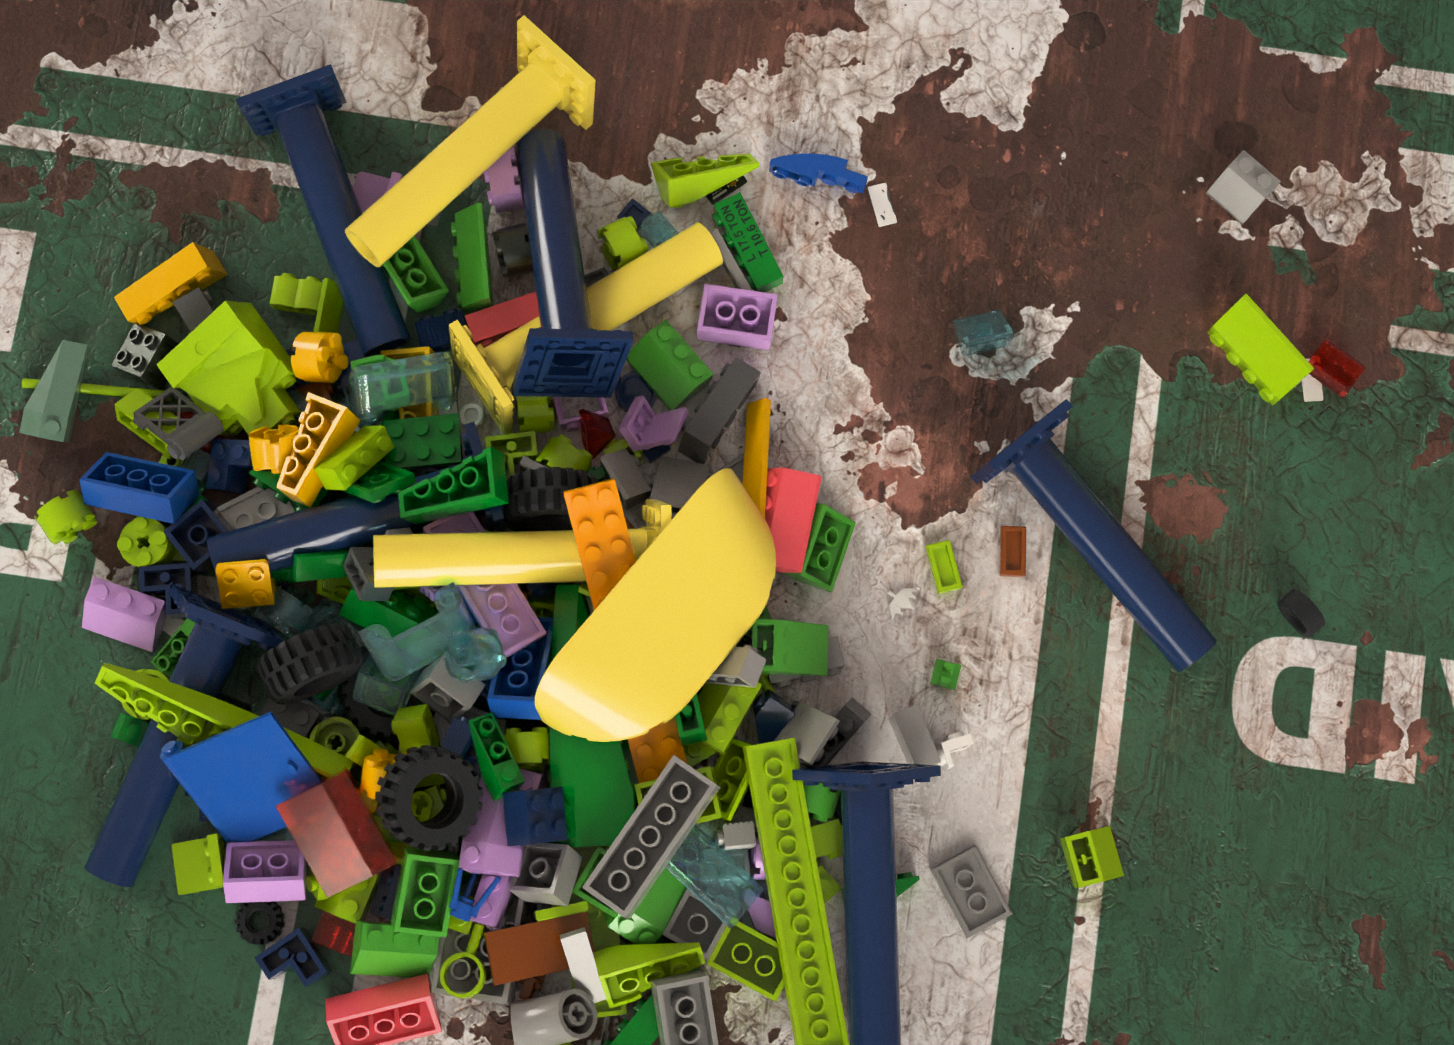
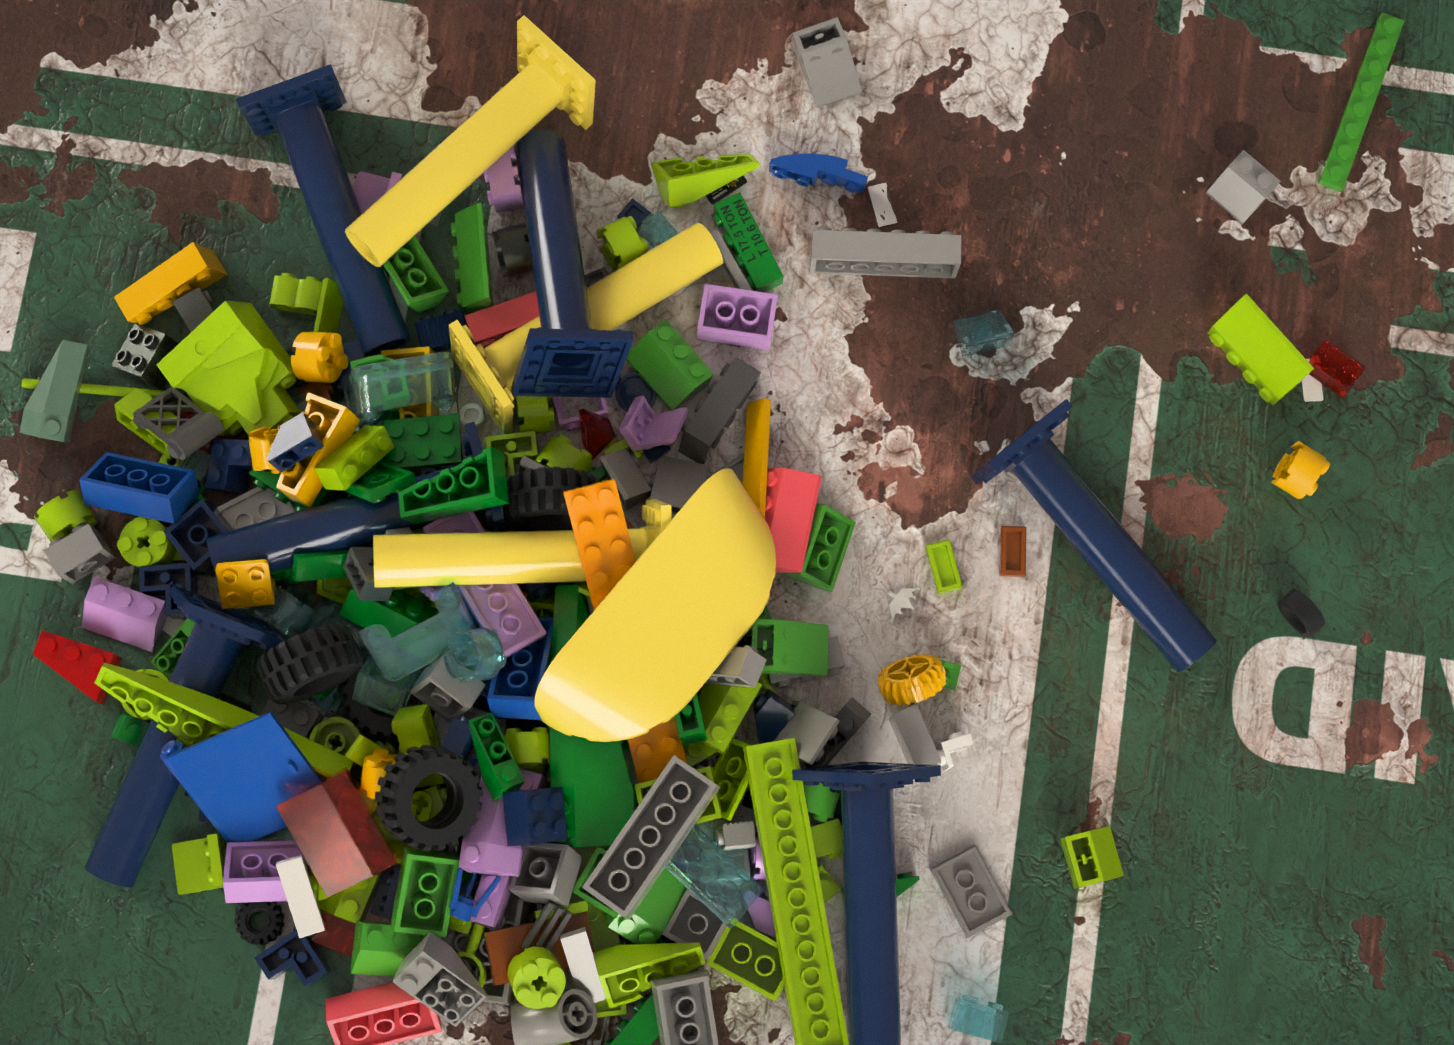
(75, 662): none -> red wedge
(79, 553): none -> light grey brick
(294, 442): none -> slope
(300, 896): none -> white tile
(439, 980): none -> light grey slope
(524, 980): none -> lime brick
(540, 920): none -> dark grey tile
(826, 62): none -> light grey slope
(885, 253): none -> light grey brick
(911, 679): none -> yellow gear
(978, 1019): none -> clear light blue brick
(1300, 471): none -> yellow brick
(1361, 102): none -> bright green plate

